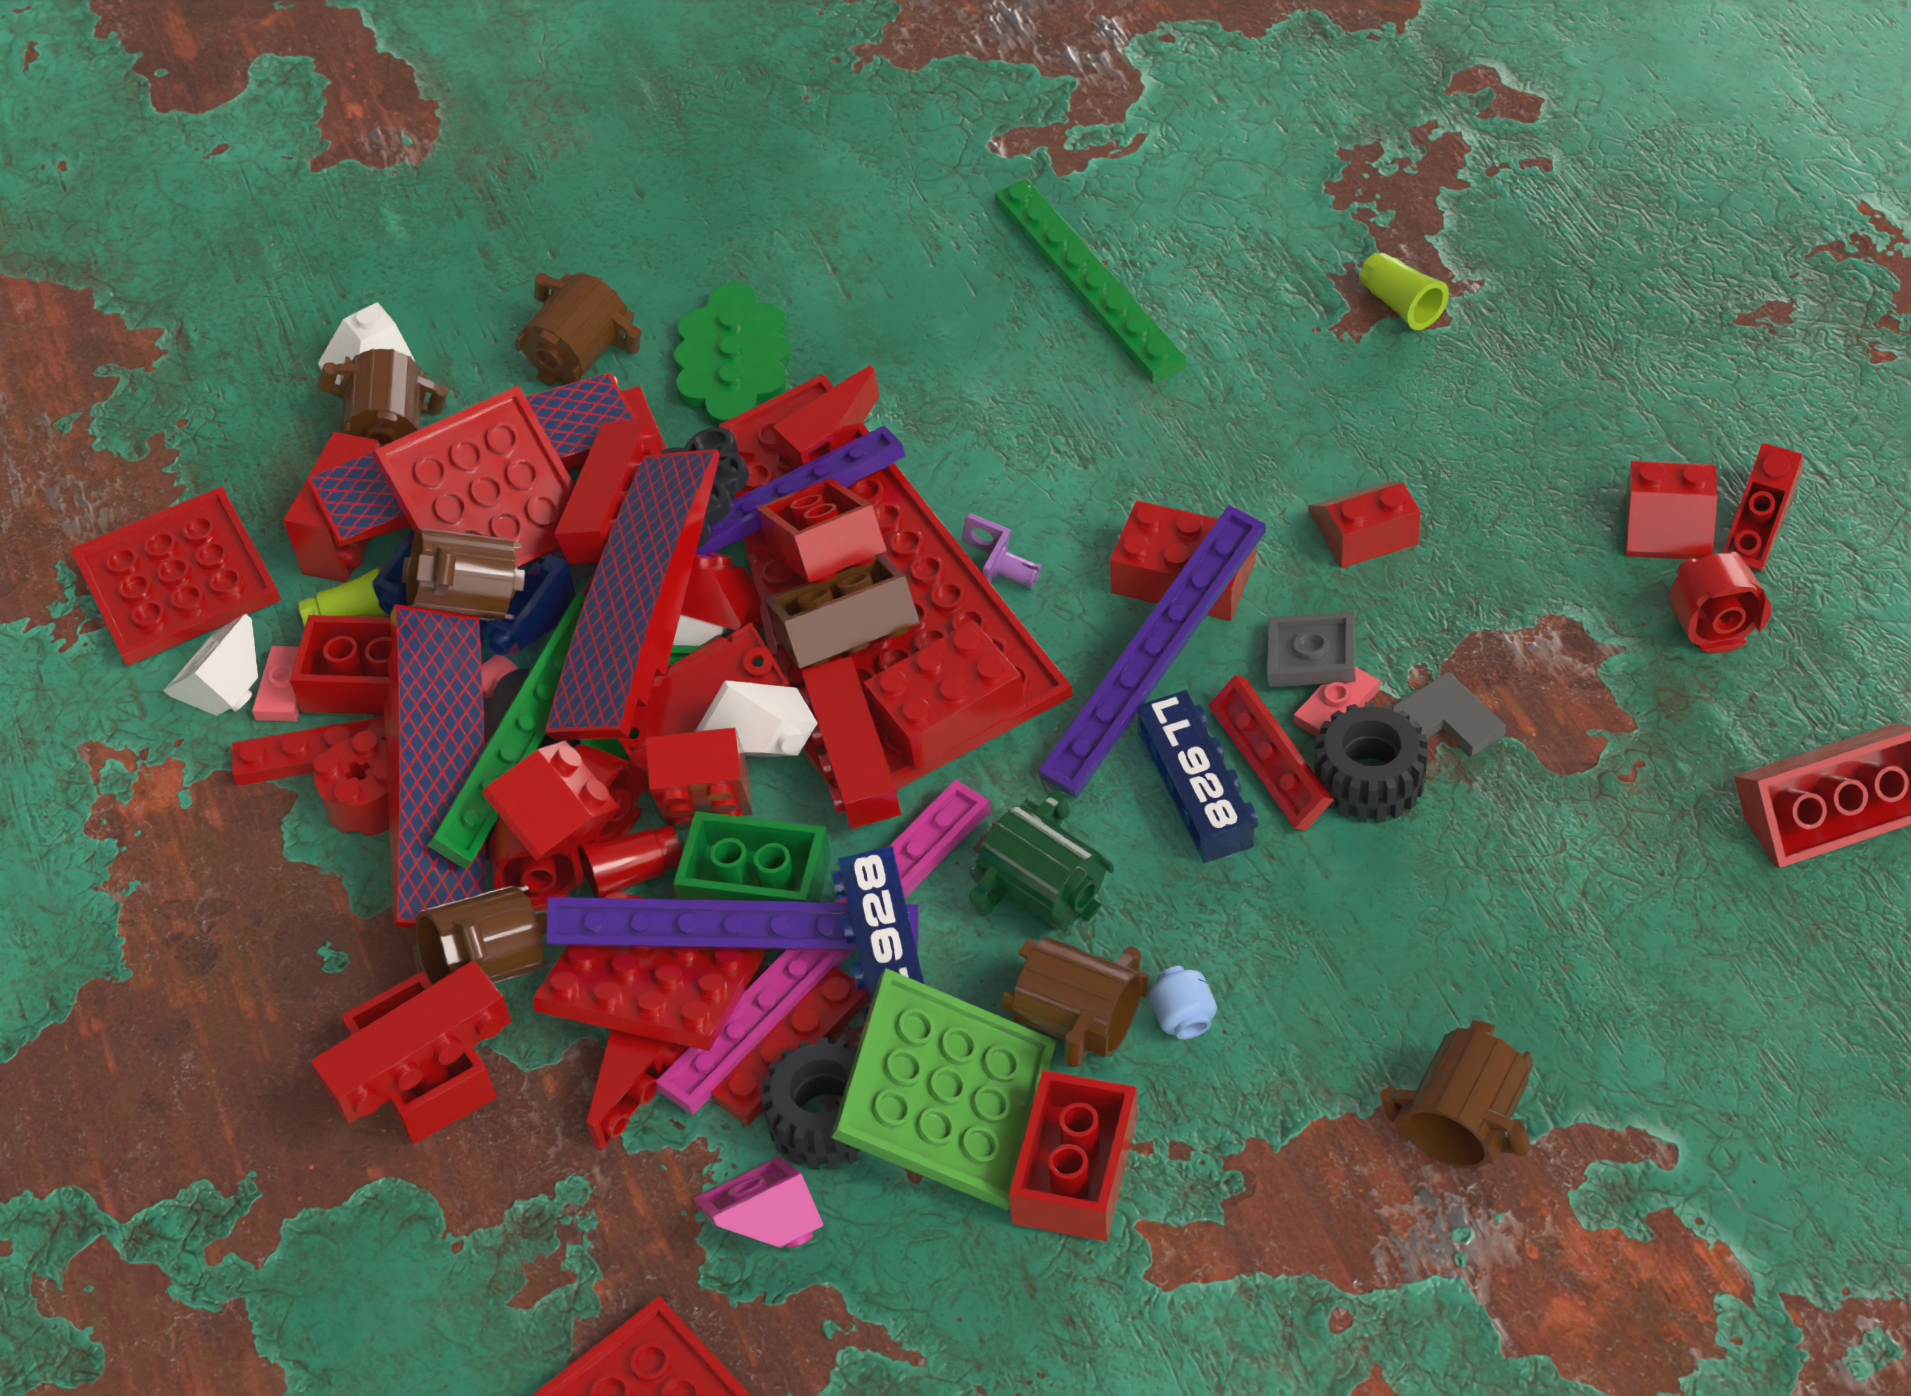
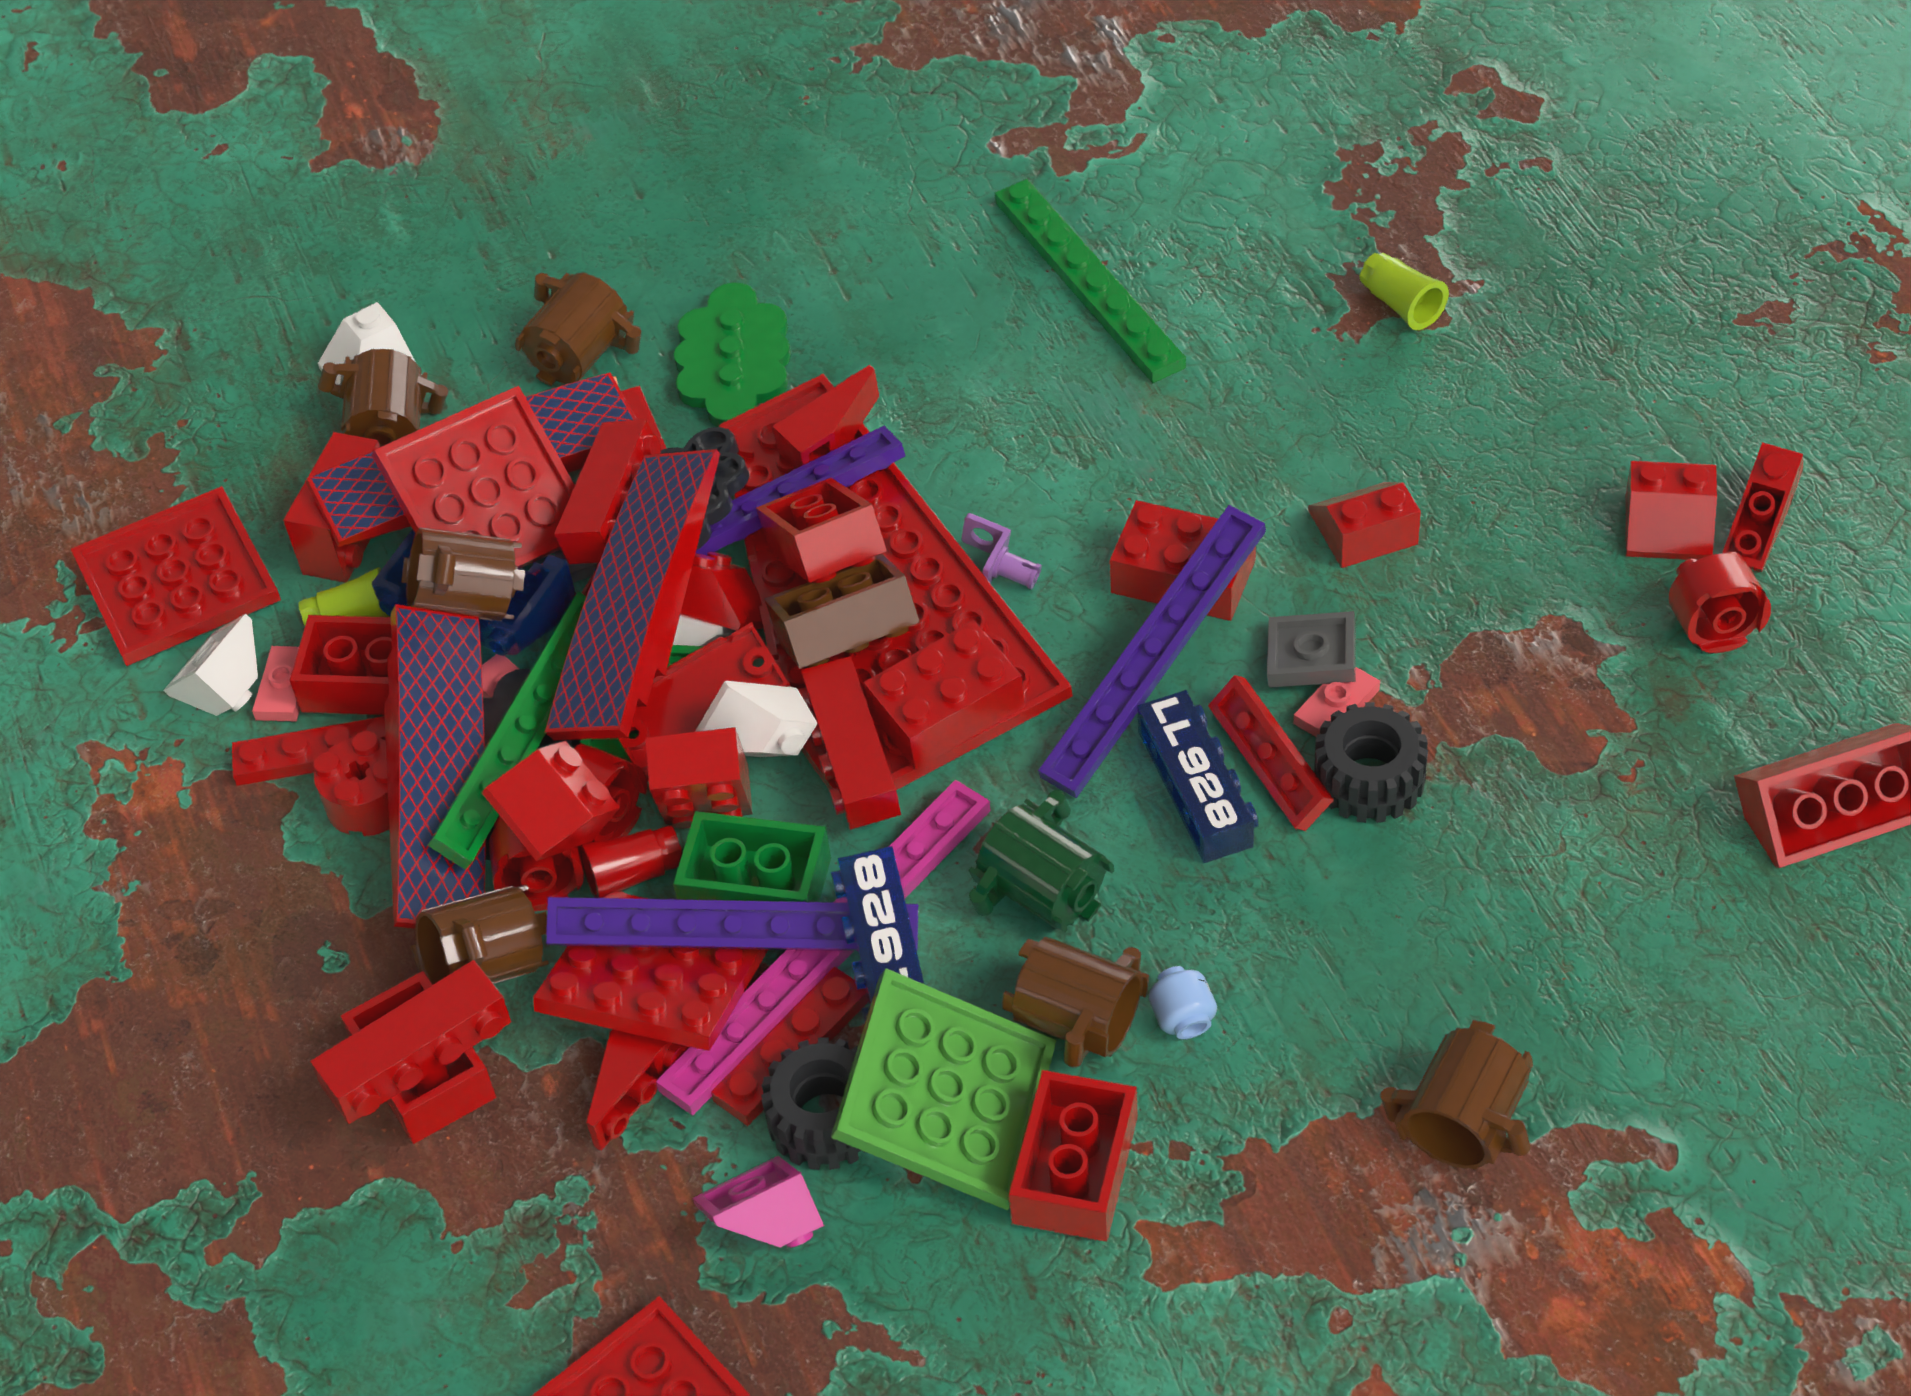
(1456, 710): dark grey tile -> none

